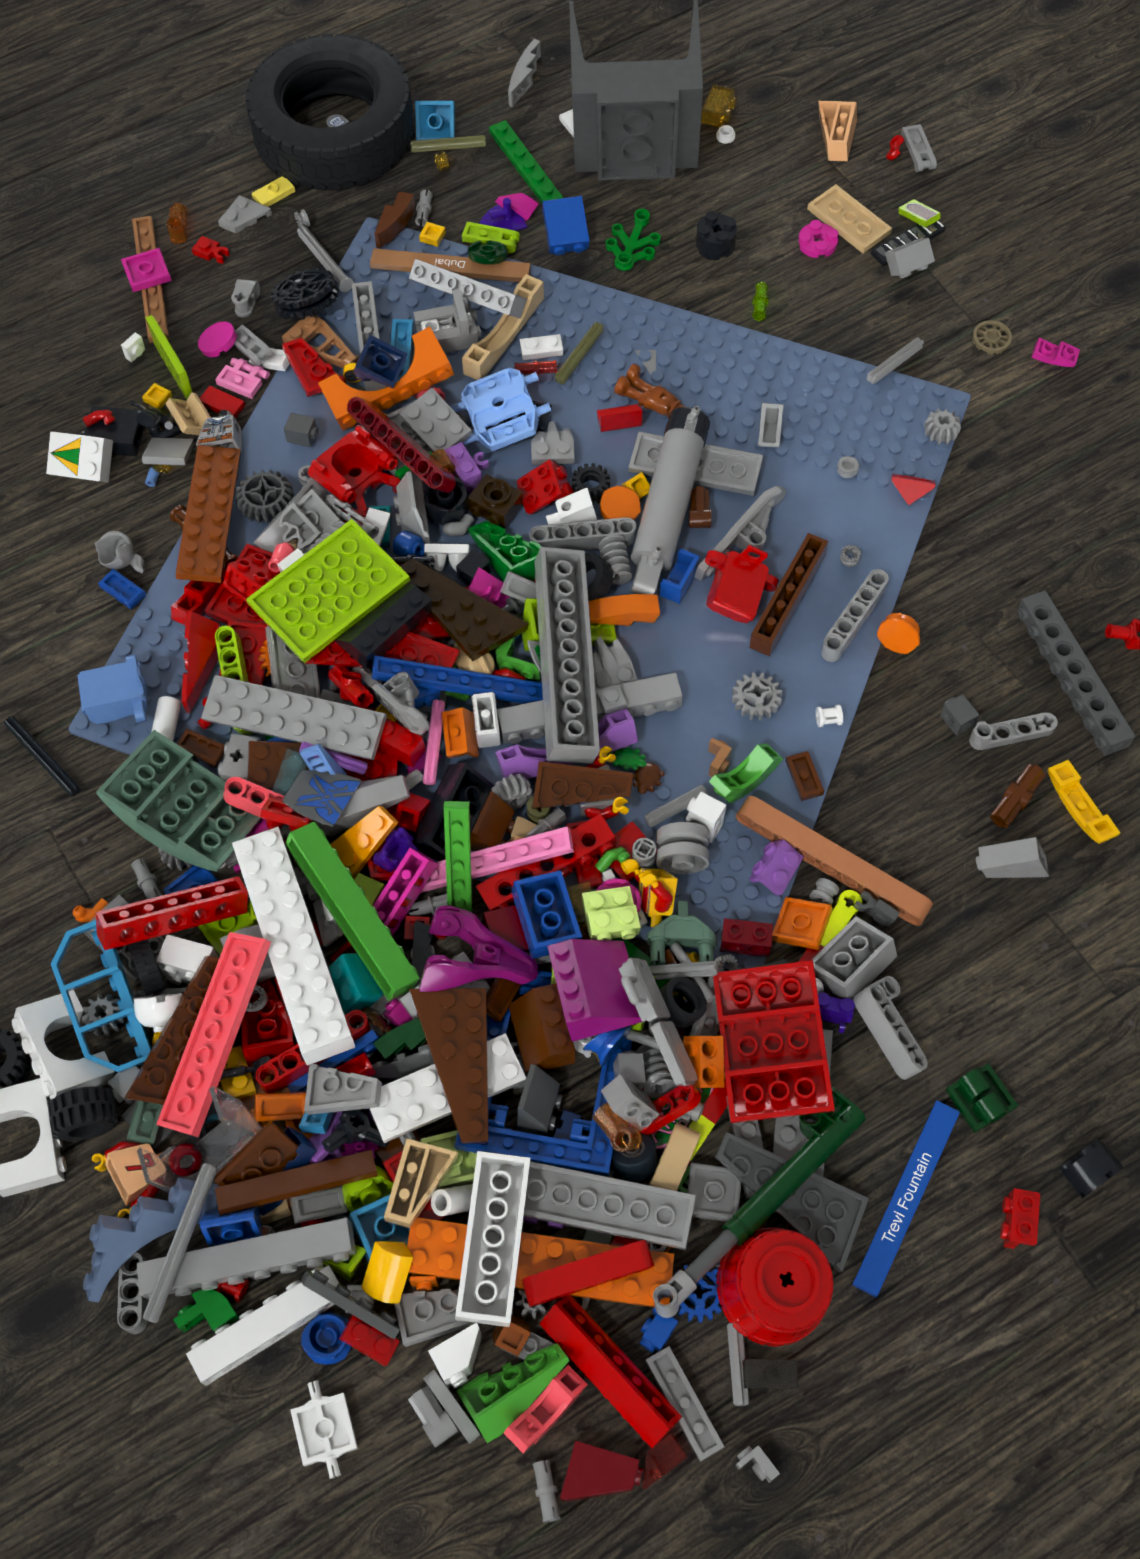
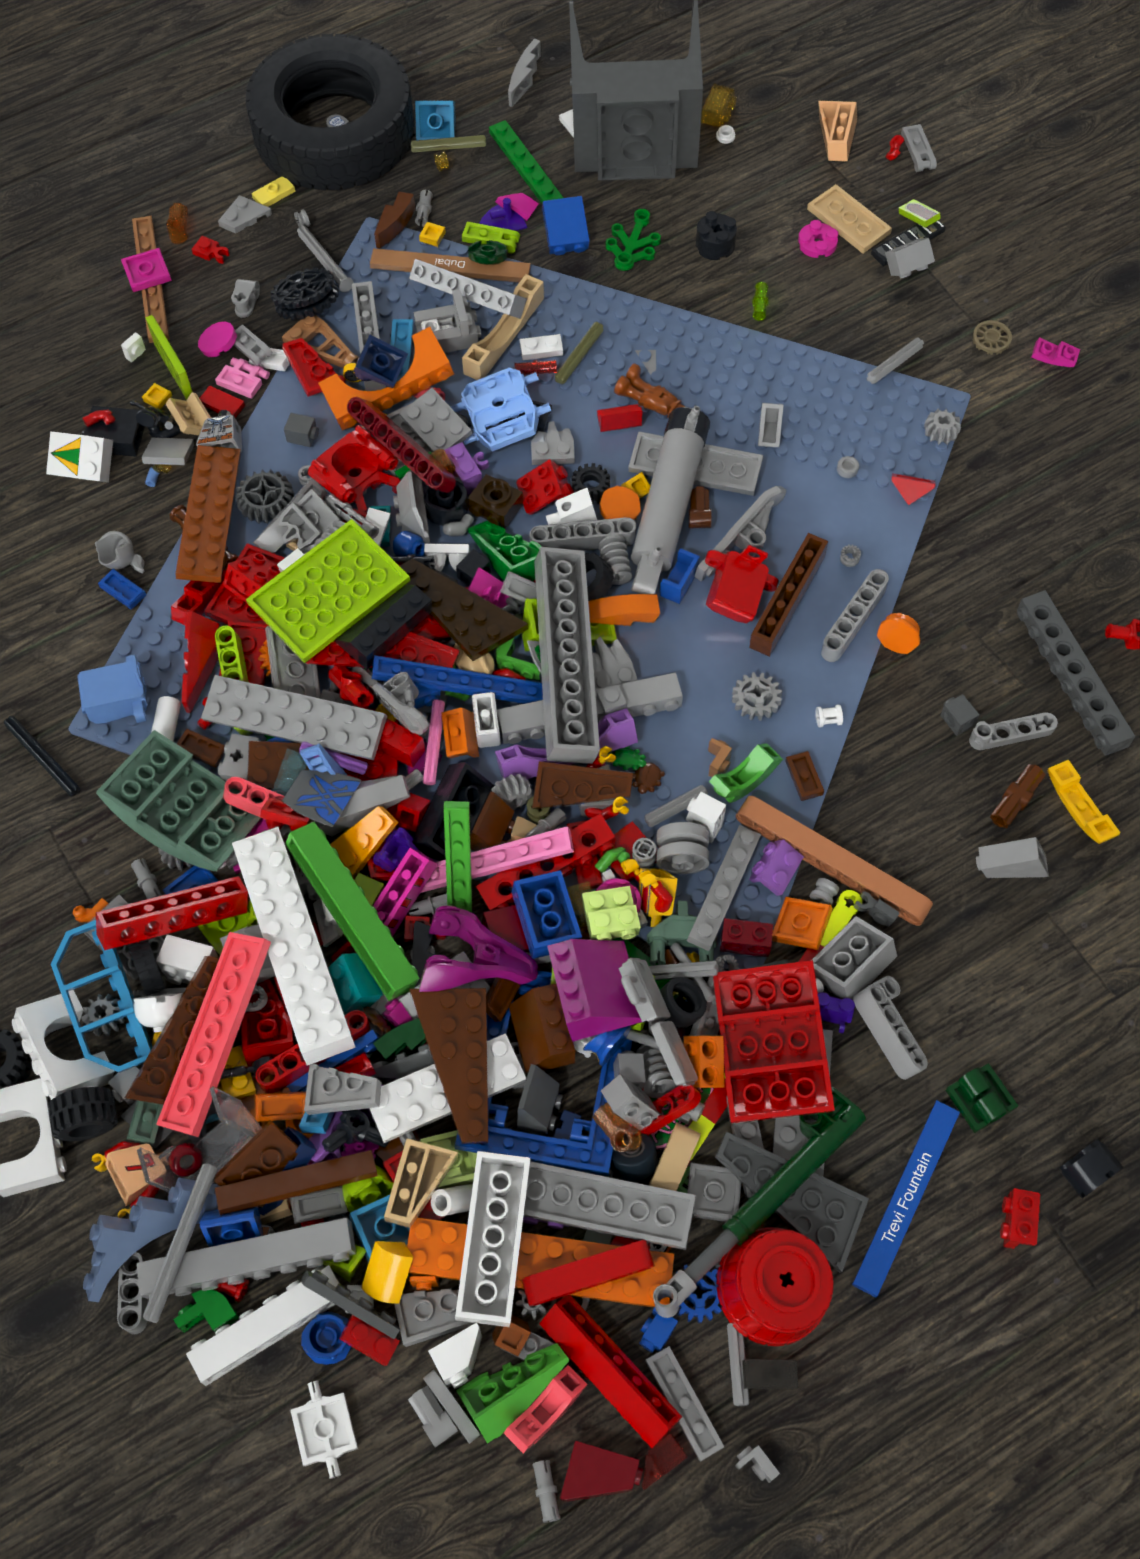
(280, 552): coral cone -> none
(723, 888): none -> light grey plate

